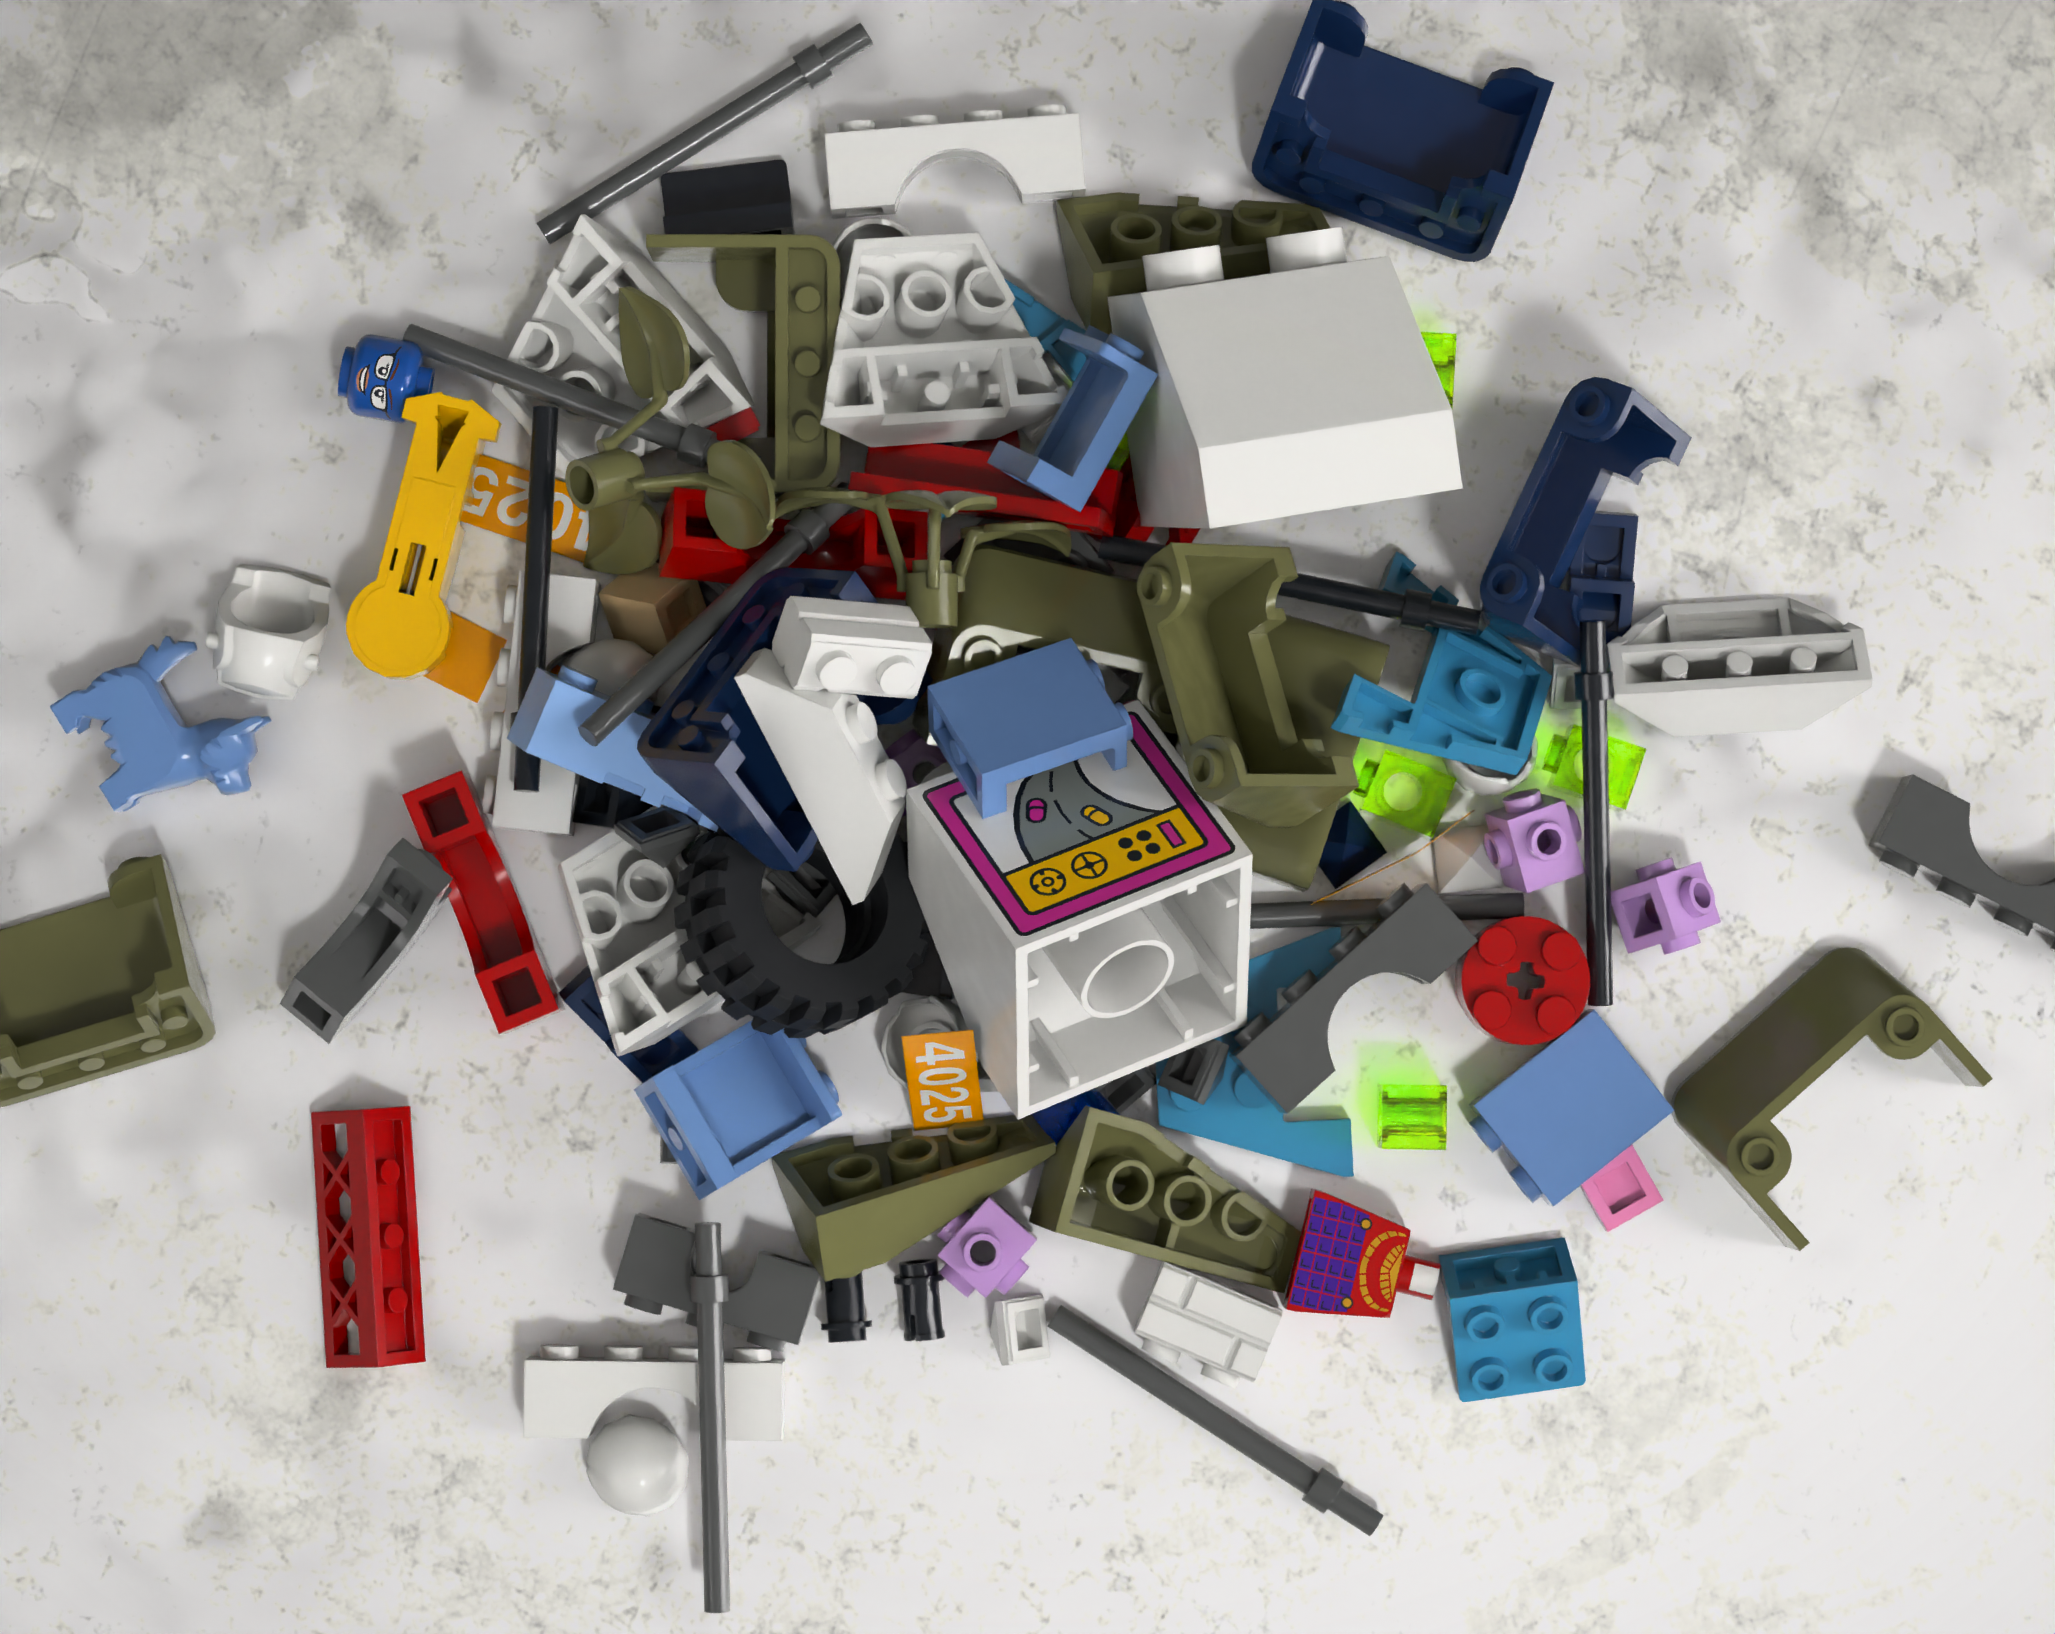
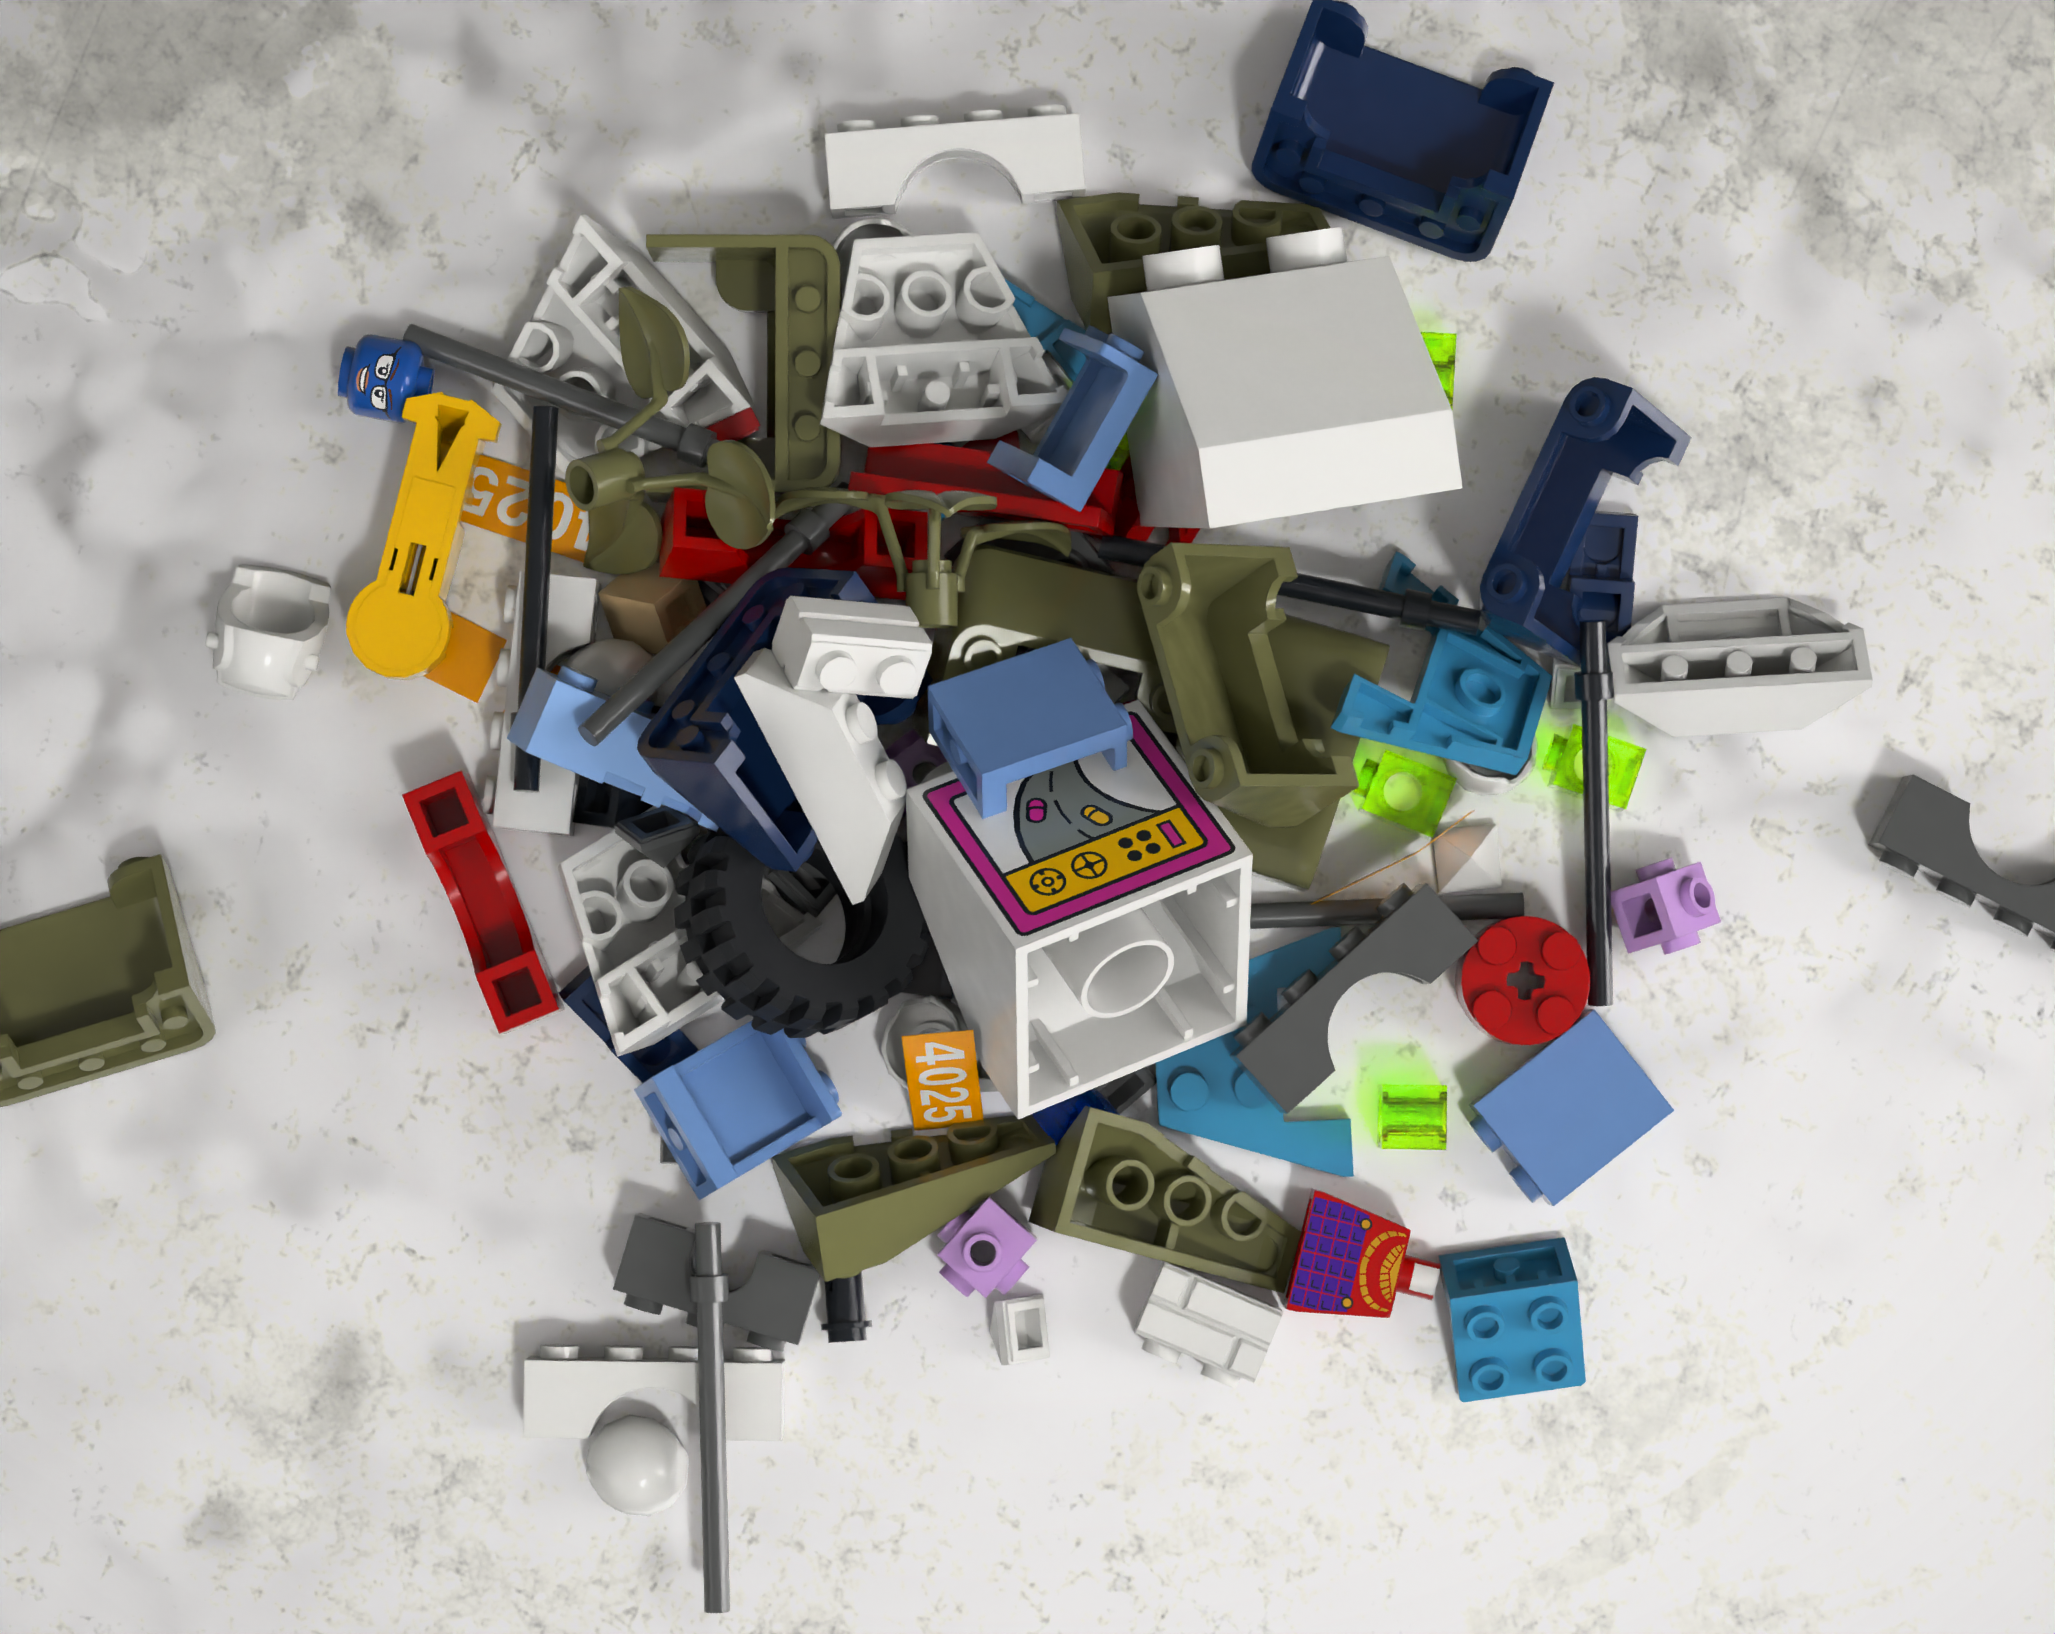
(150, 735): medium blue animal -> none
(369, 941): dark grey arch -> none
(377, 1237): red fence -> none
(729, 200): black panel -> none
(810, 68): dark grey bar -> none
(921, 1299): black pin -> none
(1196, 1070): dark grey slope -> none
(1320, 1489): dark grey bar -> none
(1349, 846): dark blue slope -> none
(1533, 840): lavender brick -> none
(1621, 1190): bright pink plate -> none
(1783, 1050): olive windscreen -> none

